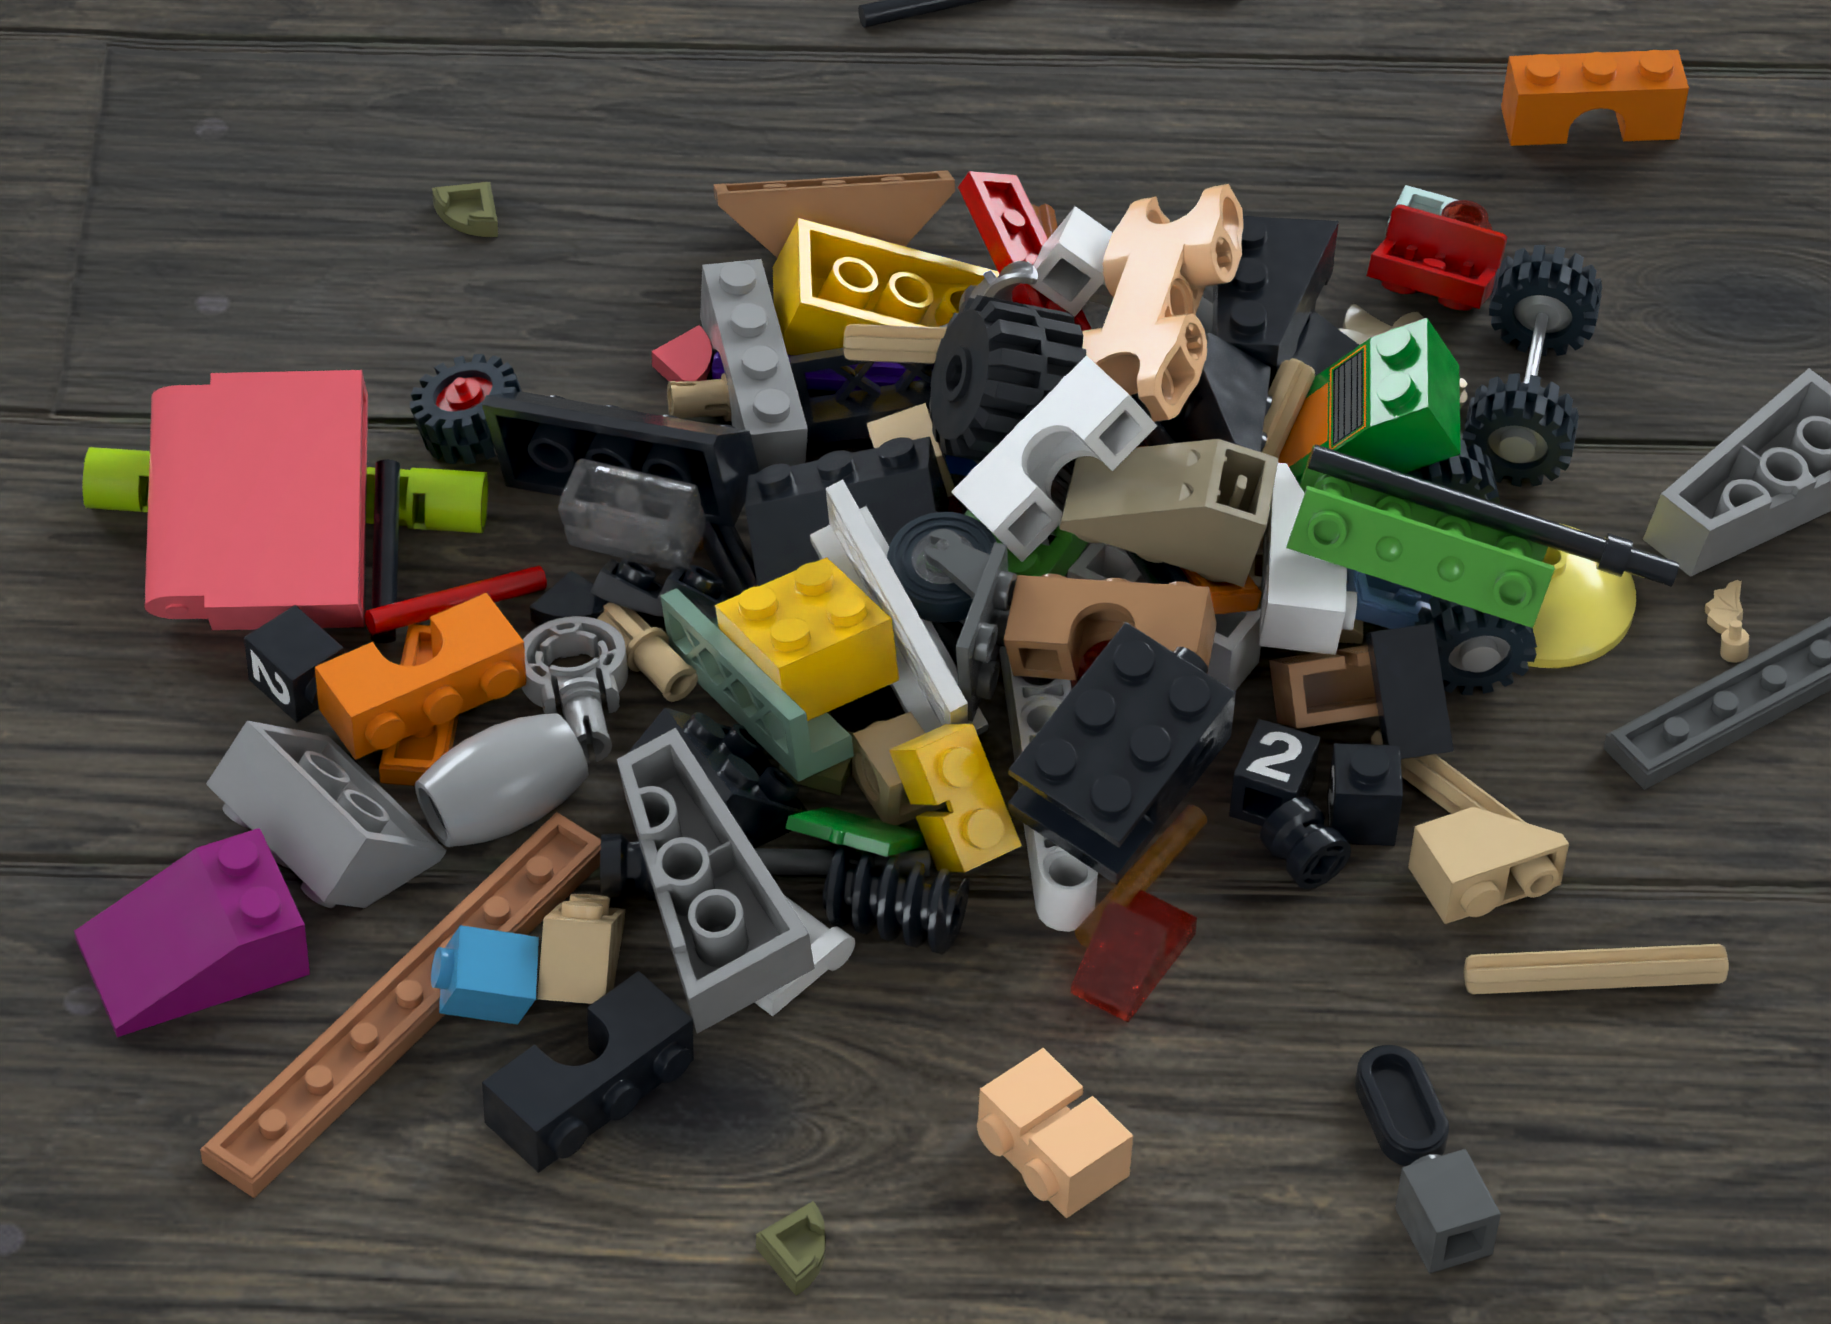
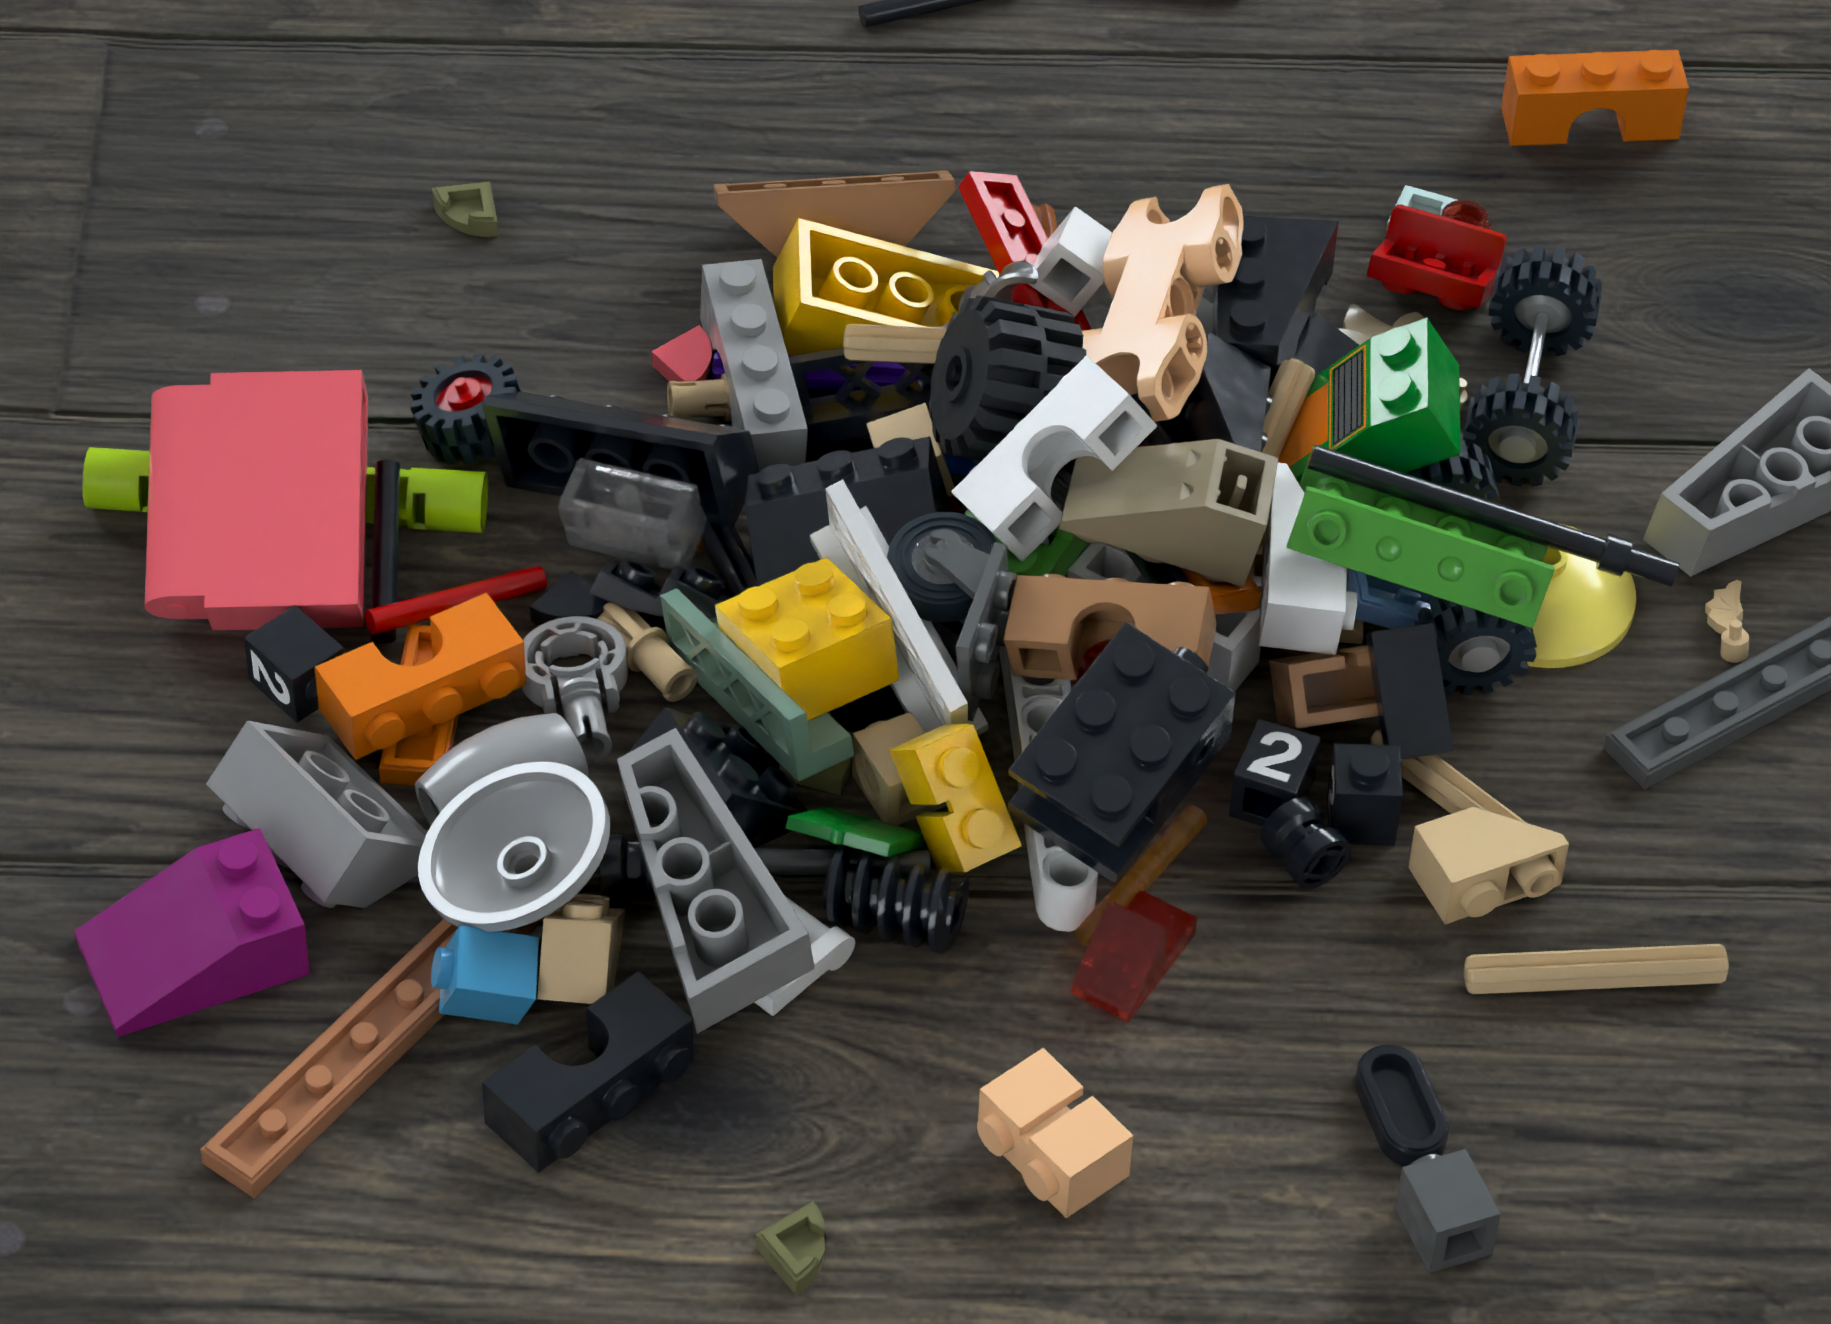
(514, 846): none -> light grey dish

